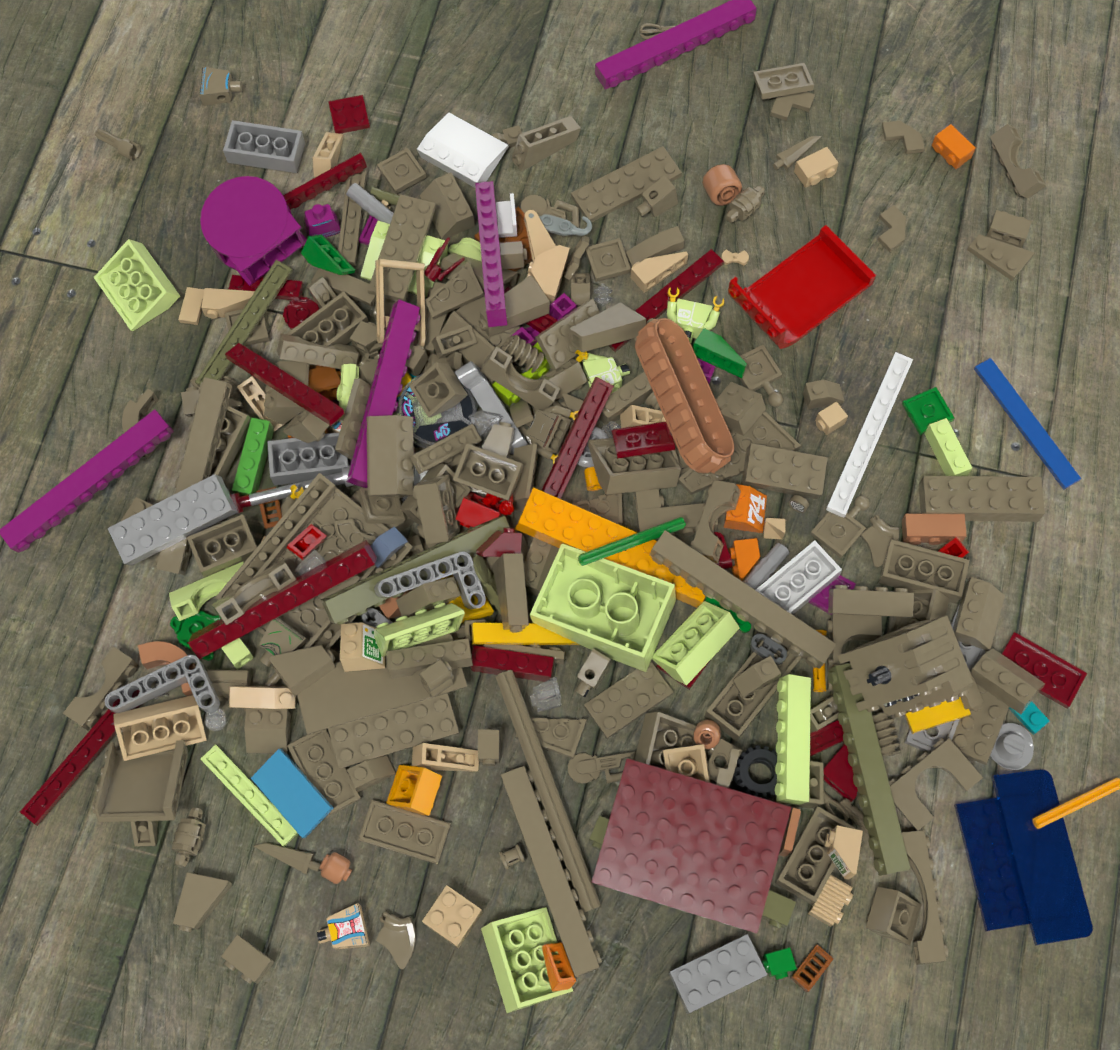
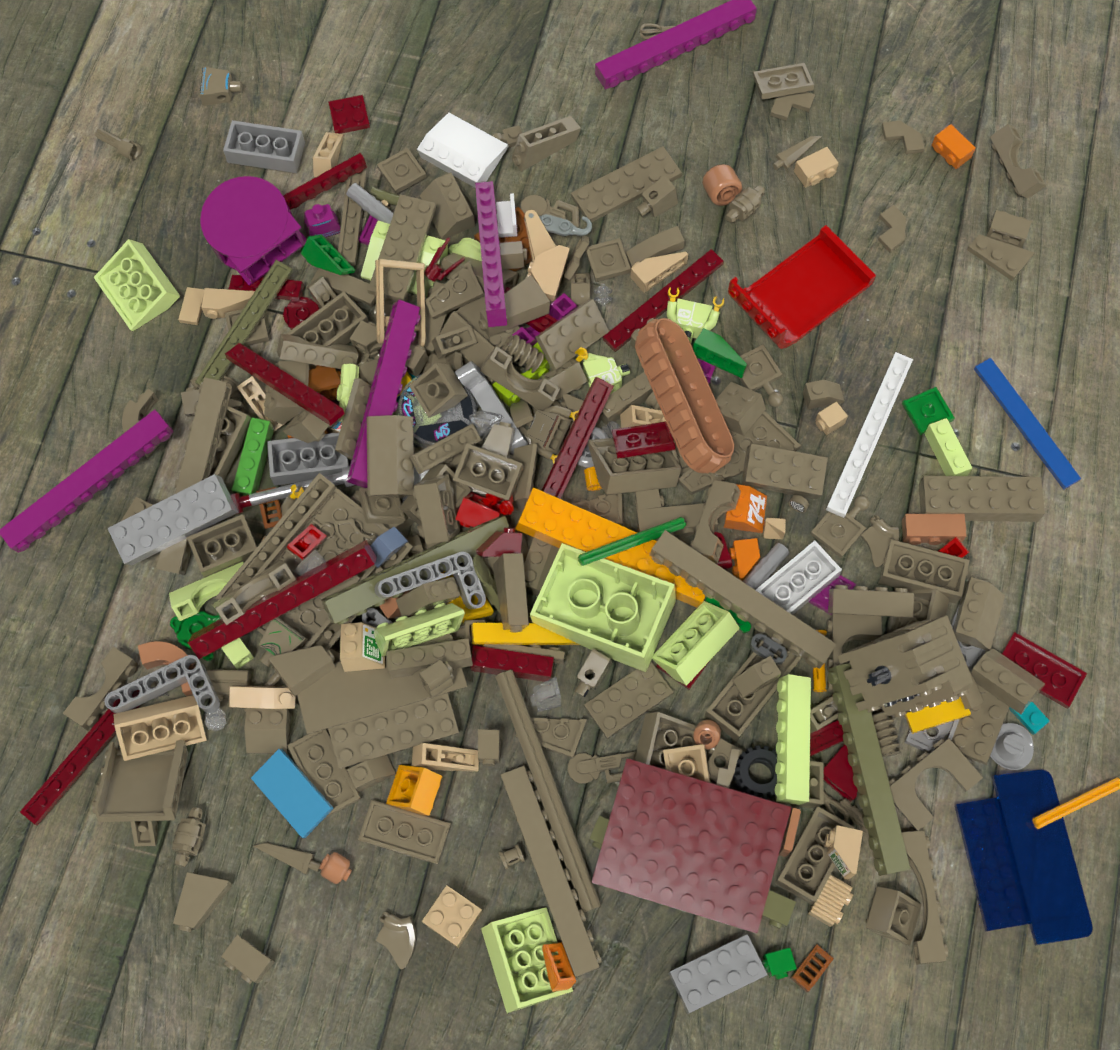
(249, 795): yellowish green tile -> none
(345, 929): torso -> none
(606, 328): dark tan slope -> none
(741, 258): tan piece -> none

